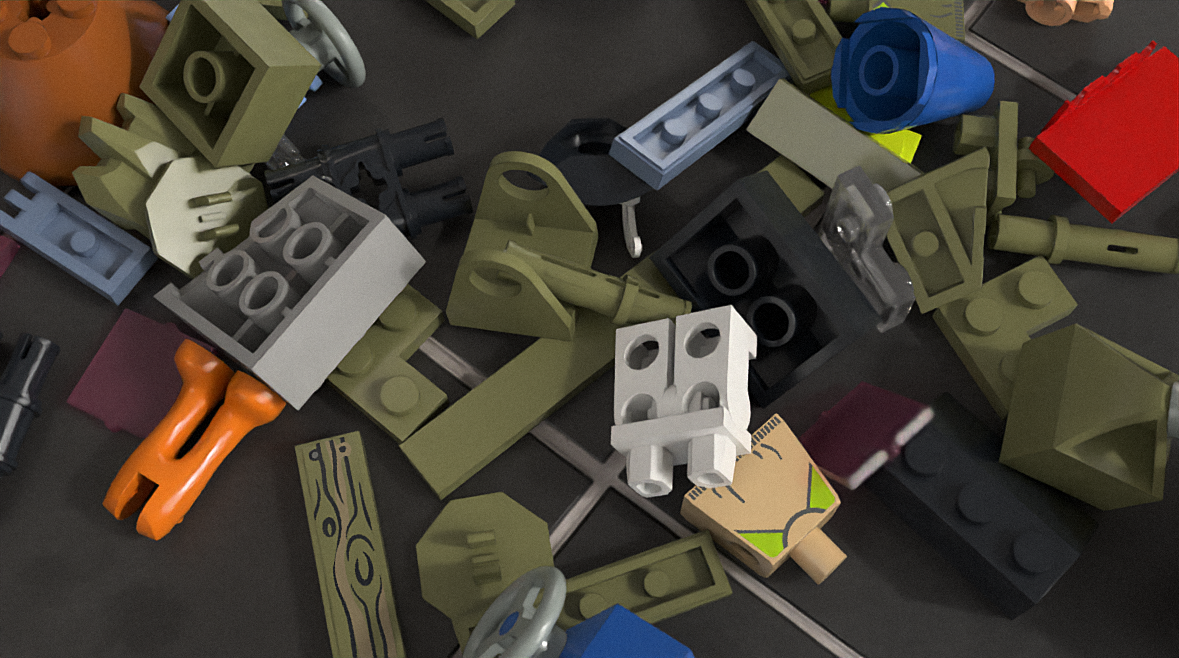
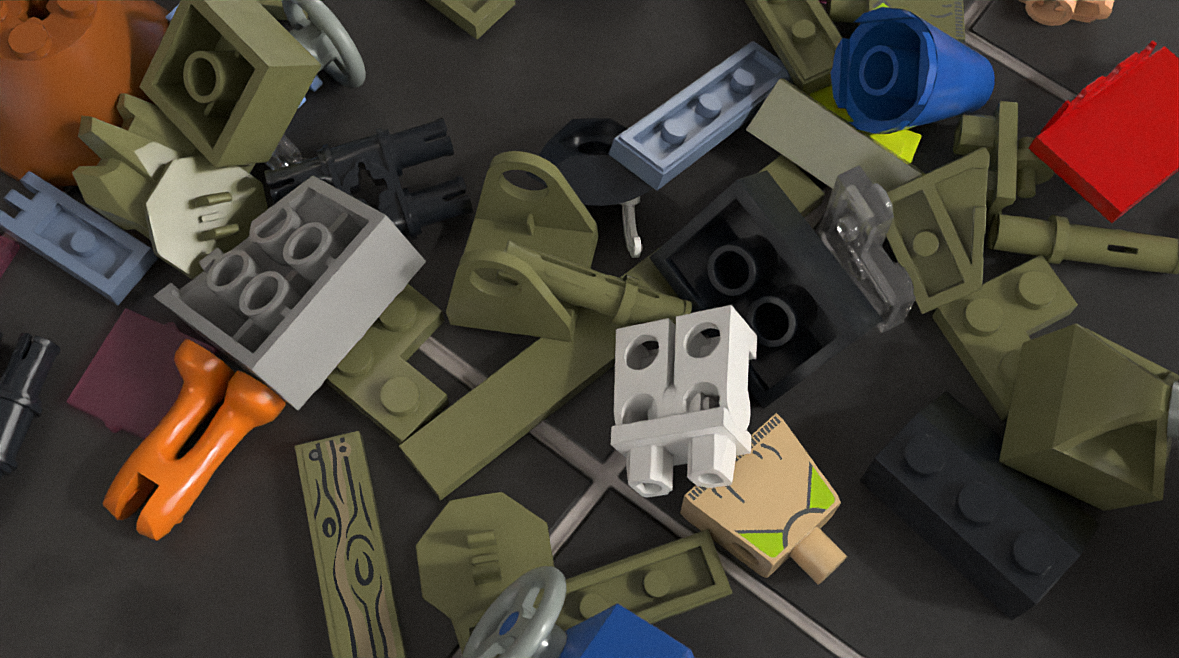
(863, 433): clear pink piece -> none

